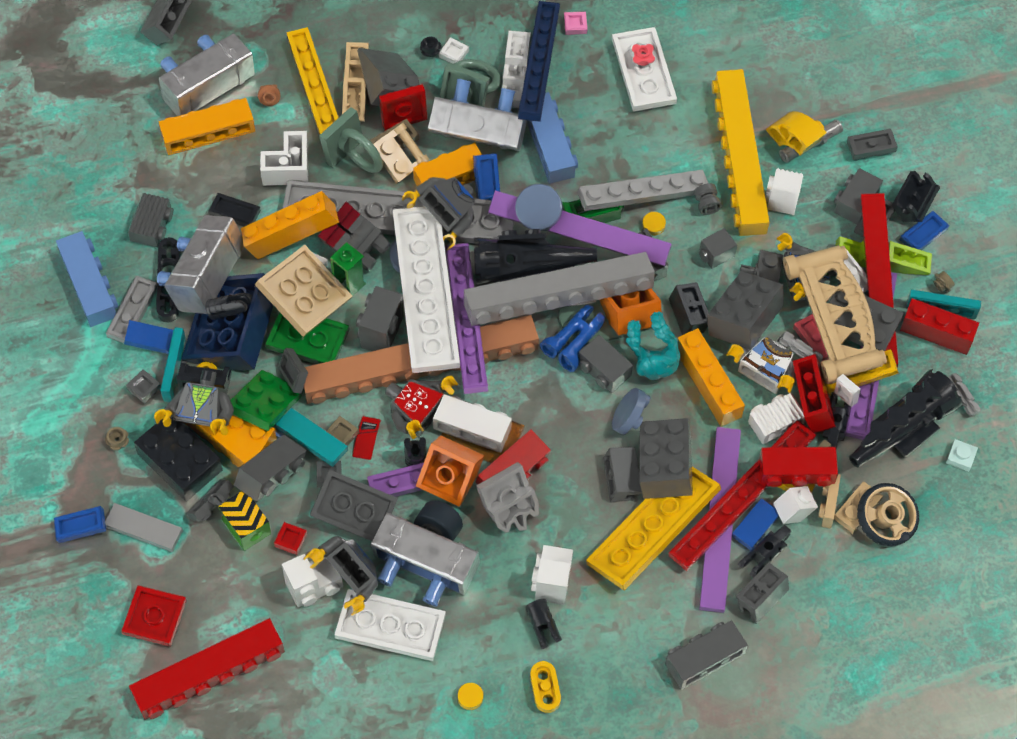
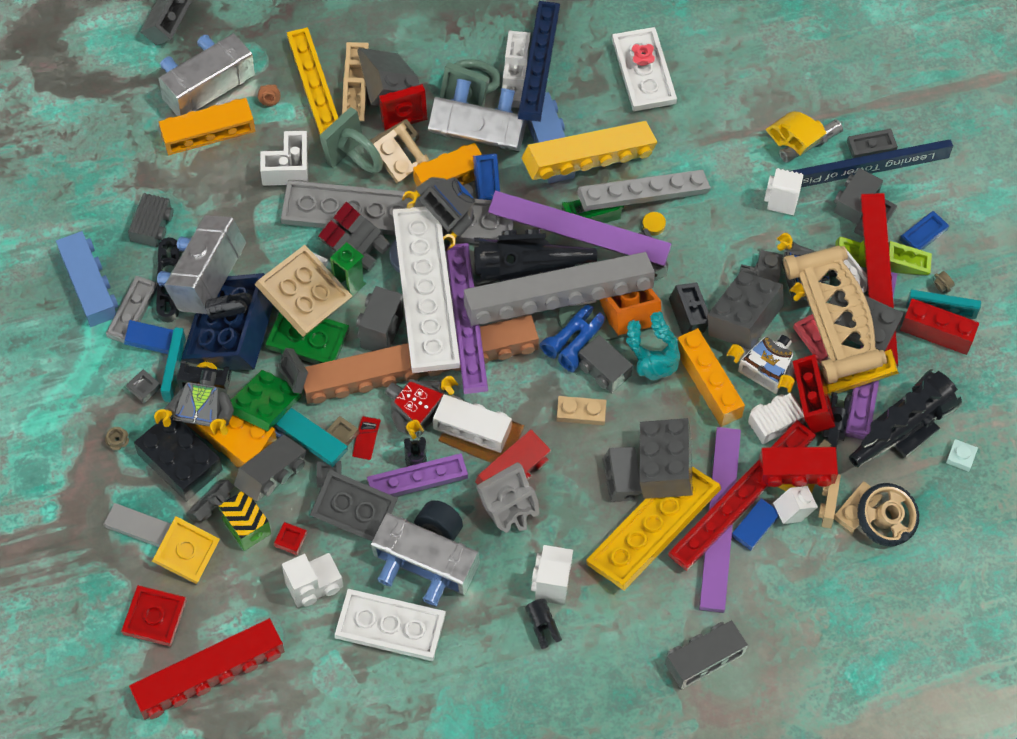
(79, 524): blue tile -> none
(185, 550): none -> yellow plate
(241, 211): black tile -> none
(289, 225): light orange brick -> none
(352, 565): dark grey torso -> none
(430, 46): black plate -> none
(449, 470): orange slope -> none
(453, 51): white tile -> none
(470, 696): yellow tile -> none
(539, 207): sand blue tile -> none
(545, 688): yellow plate -> none
(575, 23): bright pink tile -> none
(581, 410): none -> tan plate
(589, 150): none -> yellow brick
(629, 411): sand blue tile -> none
(707, 198): dark grey wheel -> none
(717, 248): dark grey brick -> none
(741, 153): yellow brick -> none
(763, 592): dark grey hinge -> none
(766, 549): black hinge -> none
(798, 346): light grey axle -> none
(847, 390): white tile -> none
(876, 162): none -> dark blue tile
(915, 197): black hinge -> none
(967, 399): light grey axle -> none

